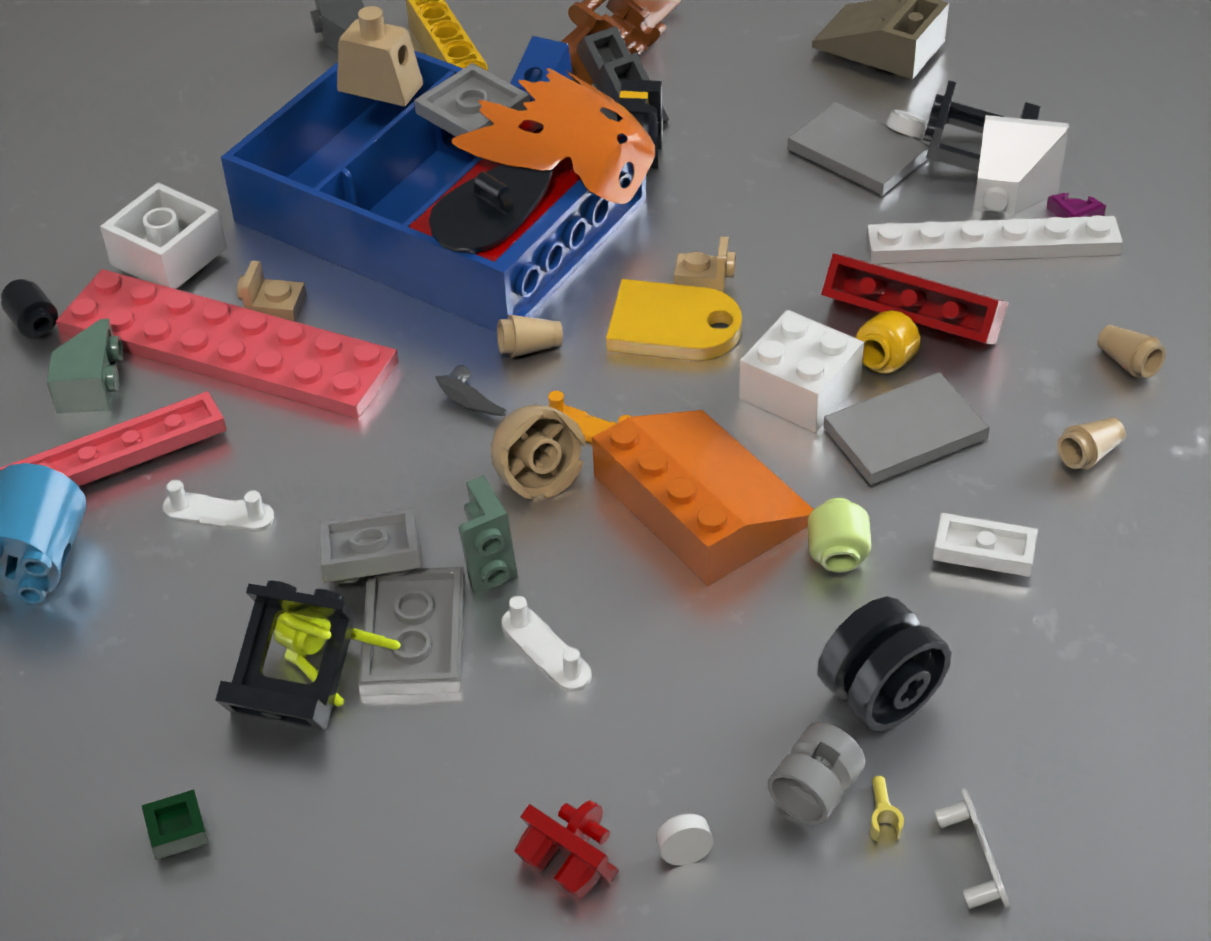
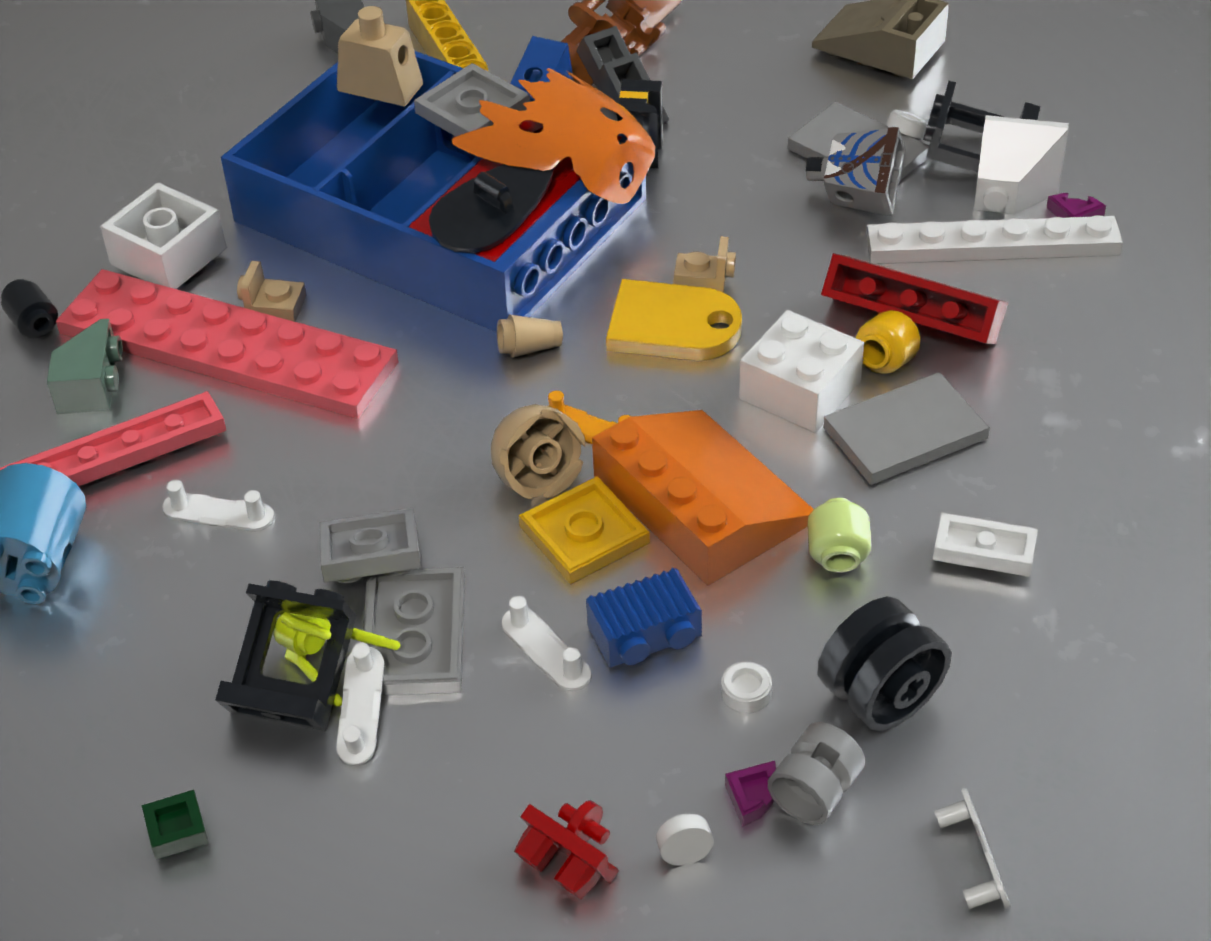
(360, 705): none -> white piece
(465, 395): dark grey bar -> none
(486, 538): sand green bracket -> none
(584, 529): none -> yellow tile
(644, 618): none -> blue brick
(746, 687): none -> white tile
(750, 791): none -> magenta tile
(861, 169): none -> light grey torso
(884, 811): light yellow hand -> none
(1089, 442): tan cone -> none
(1134, 351): tan cone -> none

